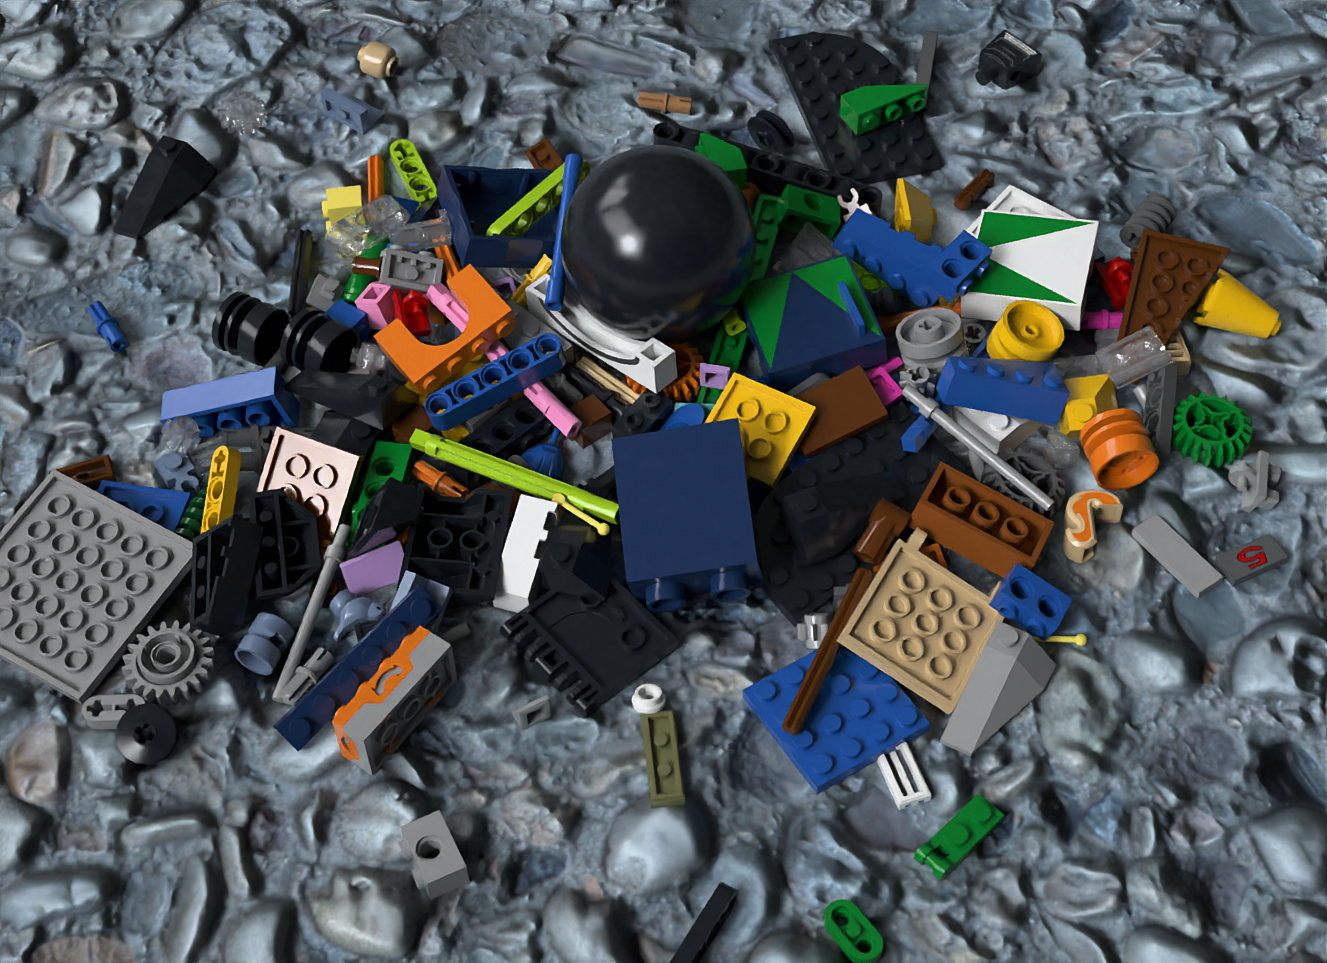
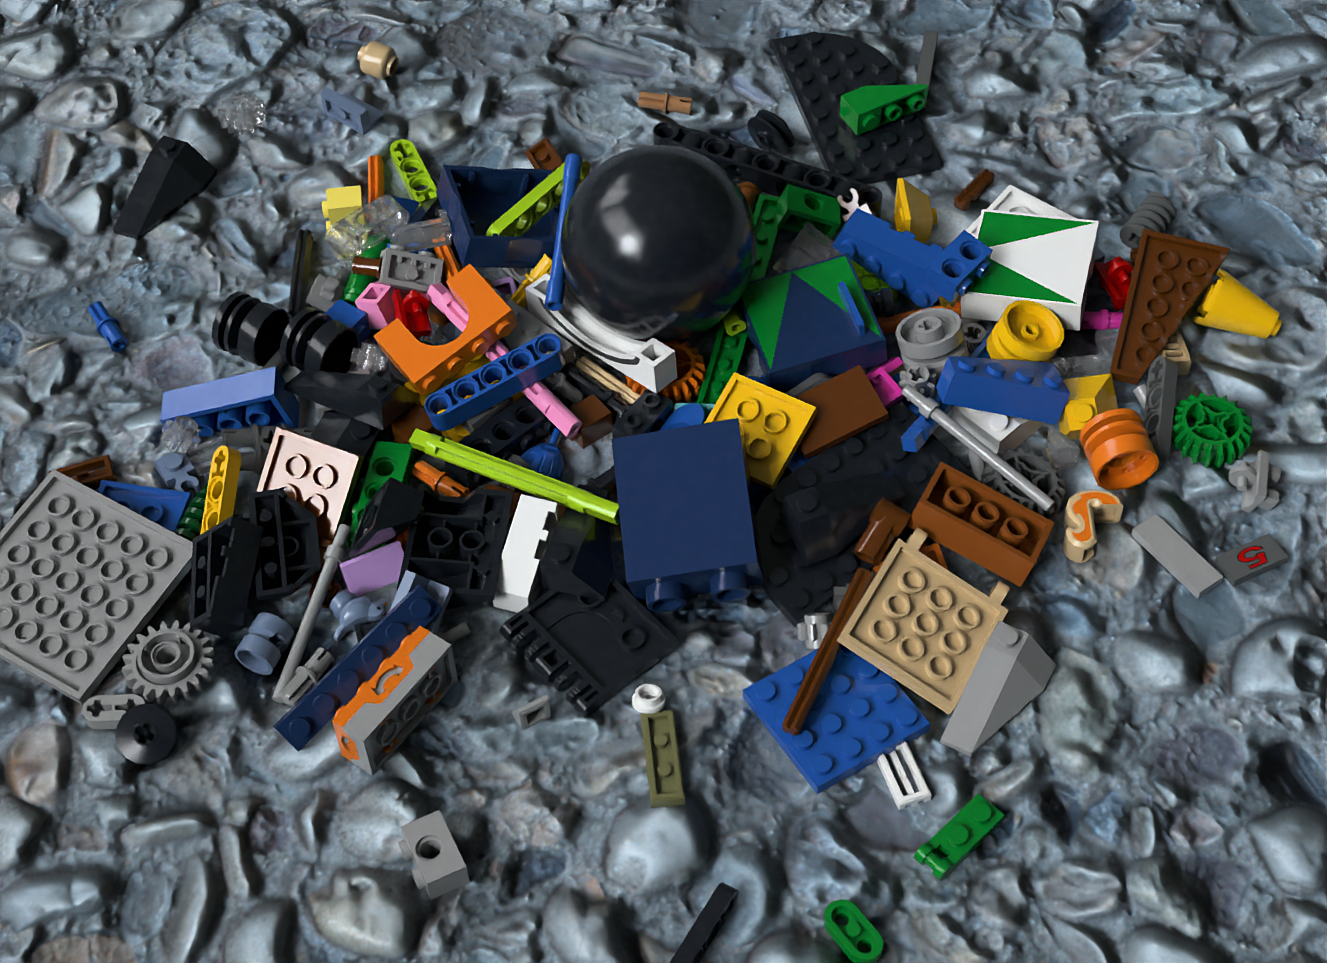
(603, 528): light yellow hinge -> none
(714, 375): lavender slope -> none
(725, 155): green slope -> none
(1007, 62): black torso -> none
(1032, 599): blue brick -> none
(1080, 639): light yellow hinge -> none
(1133, 357): clear plate -> none

